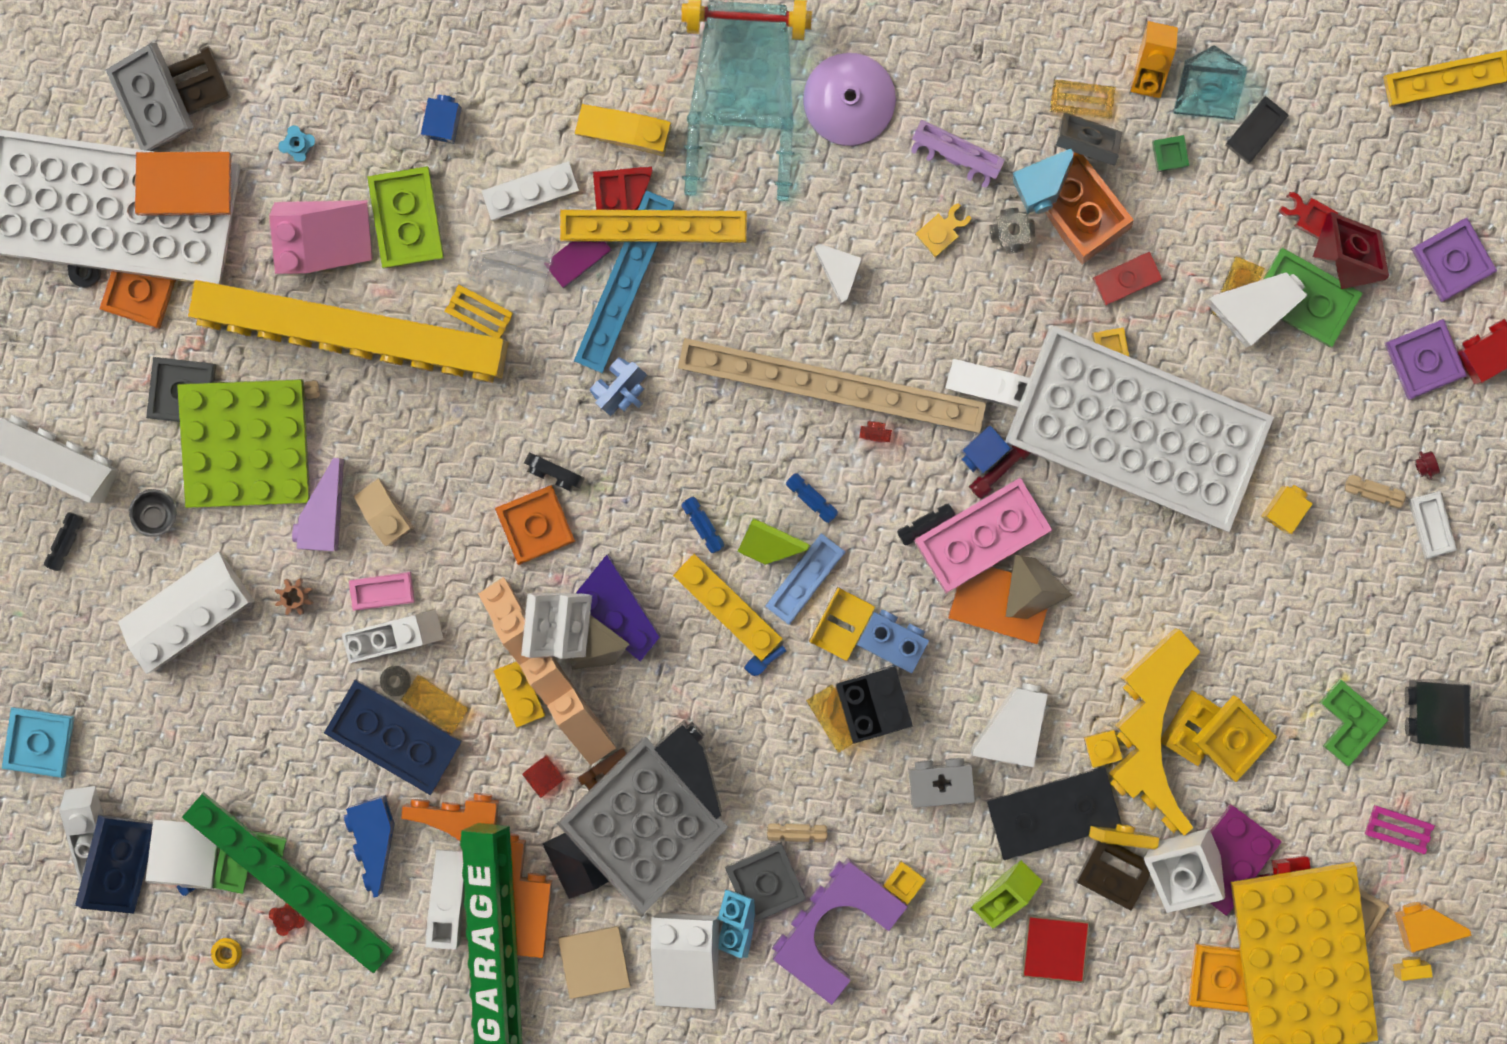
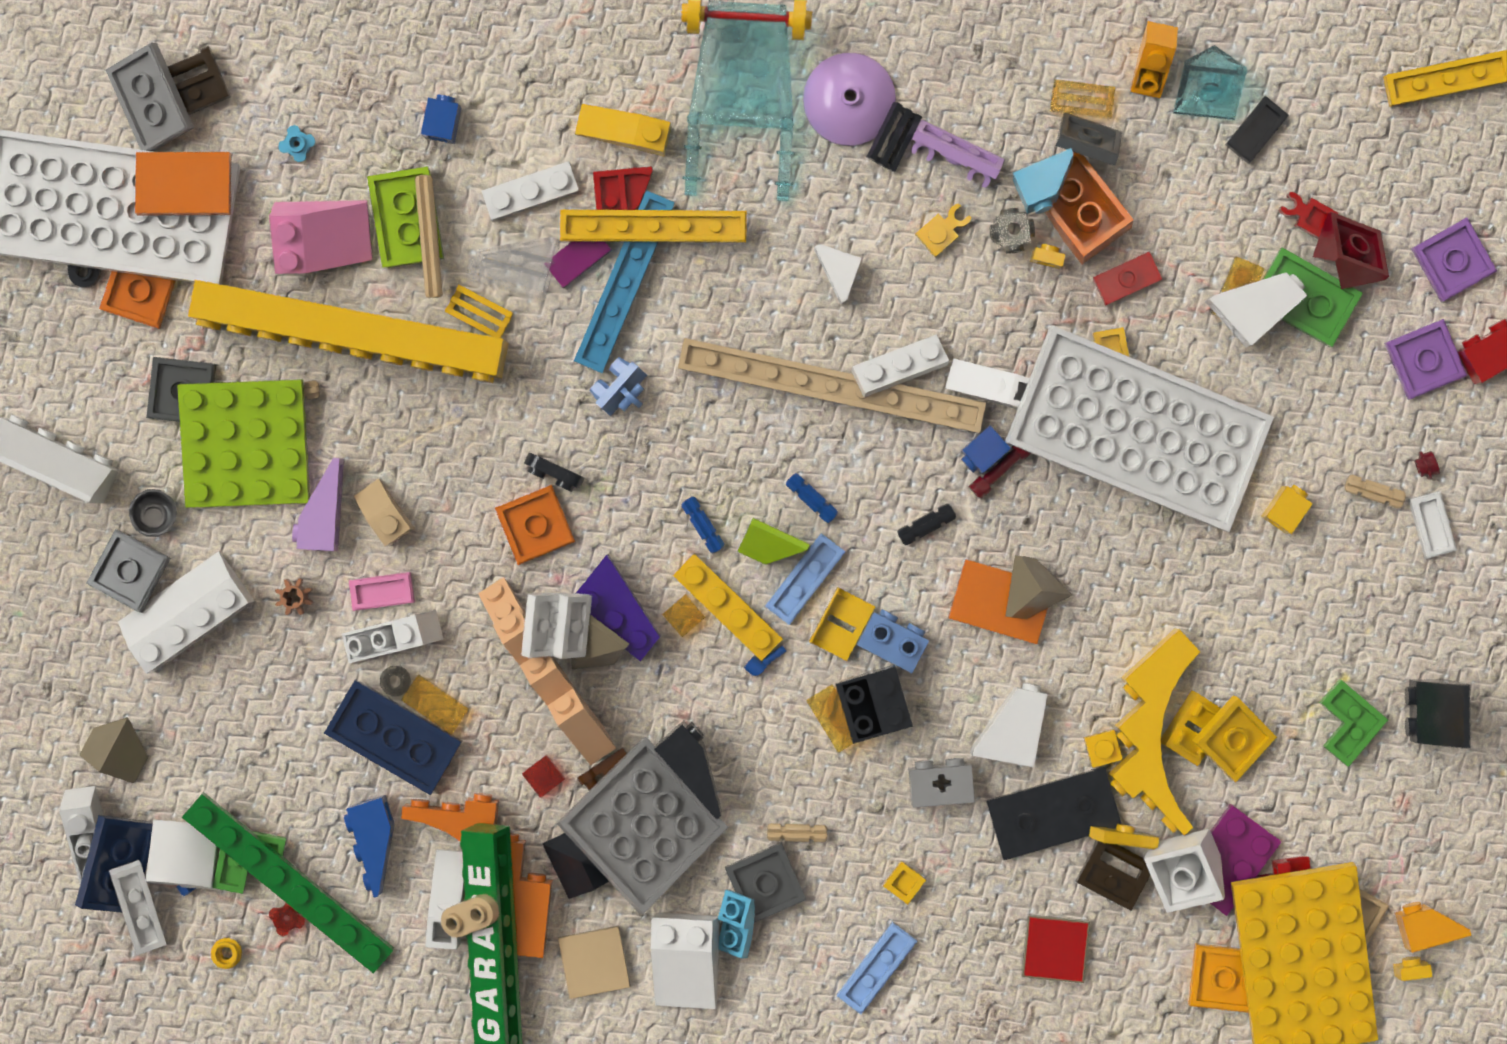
(38, 742): medium azure plate -> none
(63, 541): black axle -> none
(115, 750): none -> dark tan slope
(128, 570): none -> plate
(137, 907): none -> white plate
(428, 236): none -> tan axle
(467, 917): none -> tan plate
(519, 694): yellow plate -> none
(683, 615): none -> clear yellow plate
(798, 949): medium lavender arch -> none
(875, 432): clear red plate -> none
(876, 968): none -> light blue tile
(900, 365): none -> white plate
(904, 141): none -> black tile
(982, 535): bright pink plate -> none
(1007, 894): lime slope -> none
(1048, 256): none -> yellow plate
(1170, 153): green plate -> none
(1424, 837): dark pink tile -> none

